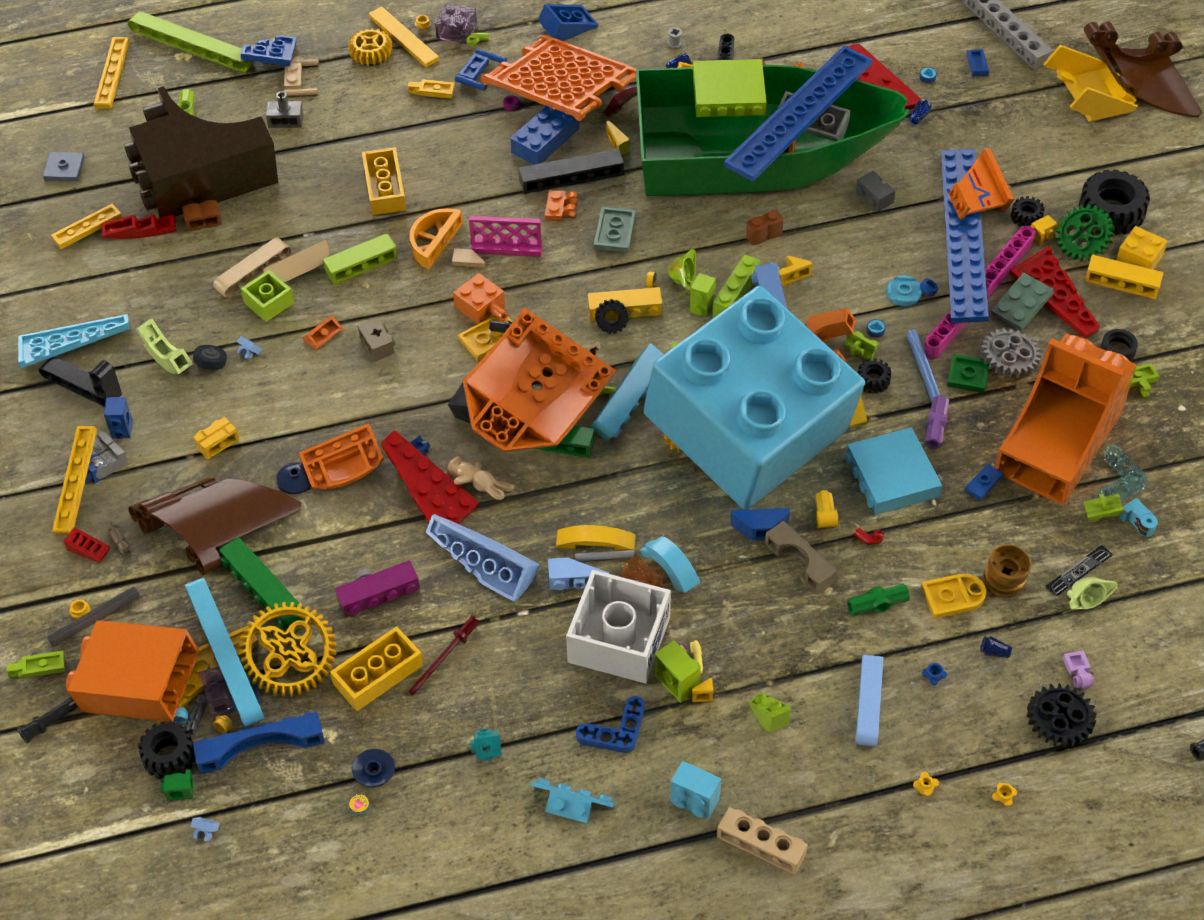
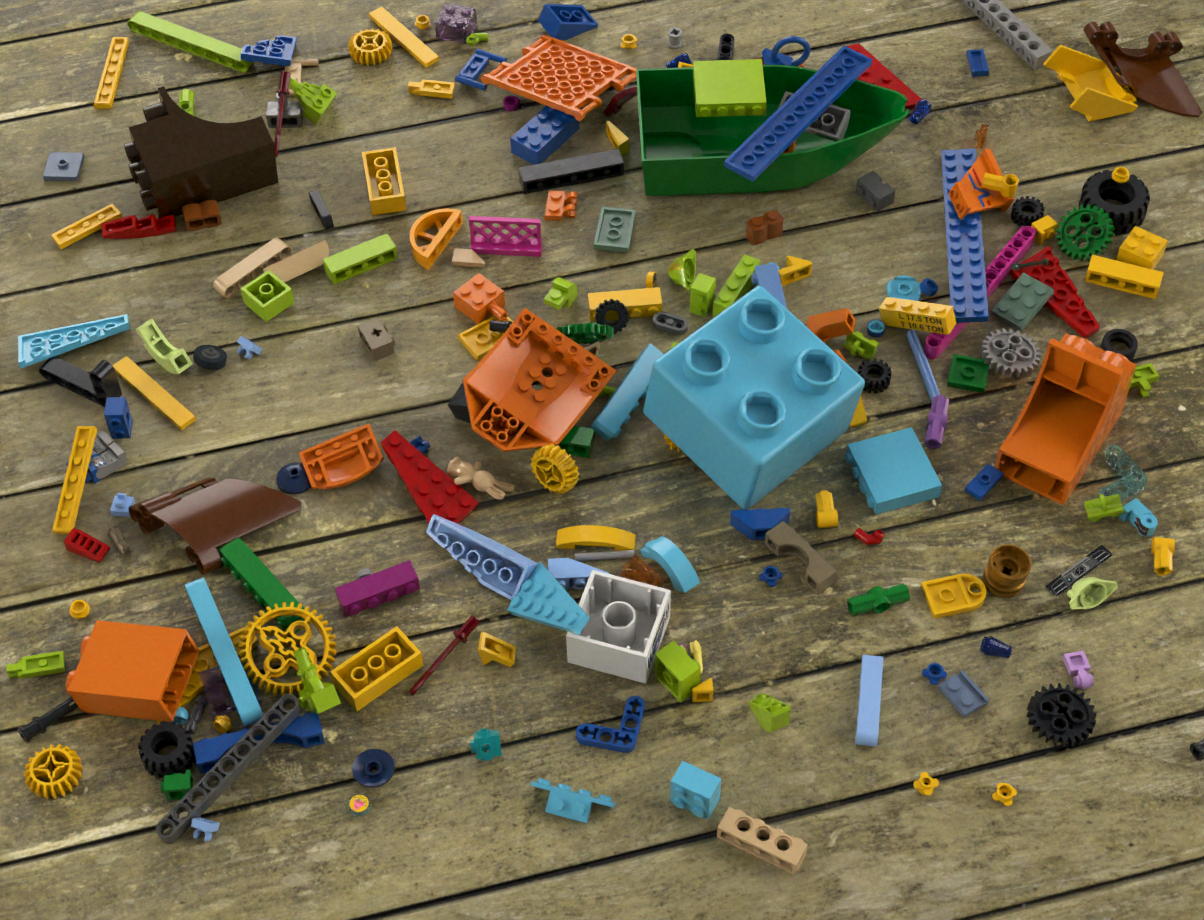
(63, 775): none -> yellow gear
(92, 616): dark grey axle -> none
(121, 504): none -> light blue tile
(154, 393): none -> yellow tile
(215, 438): yellow brick -> none
(225, 778): none -> dark grey beam
(283, 90): none -> dark red piece
(313, 99): none -> lime brick
(315, 695): none -> lime brick
(321, 209): none -> black beam
(323, 332): orange slope -> none
(494, 649): none -> yellow slope
(548, 603): none -> medium azure wing
(555, 469): none -> yellow gear
(561, 294): none -> lime brick
(587, 332): none -> green gear
(628, 41): none -> yellow plate
(670, 323): none -> dark grey plate
(770, 571): none -> blue plate
(772, 57): none -> blue tile
(917, 315): none -> yellow brick
(928, 75): tile -> none
(963, 694): none -> sand blue plate
(981, 136): none -> clear orange plate
(1006, 185): none -> yellow piece
(1015, 266): none -> hinge
(1120, 175): none -> yellow plate
(1163, 551): none -> yellow piece

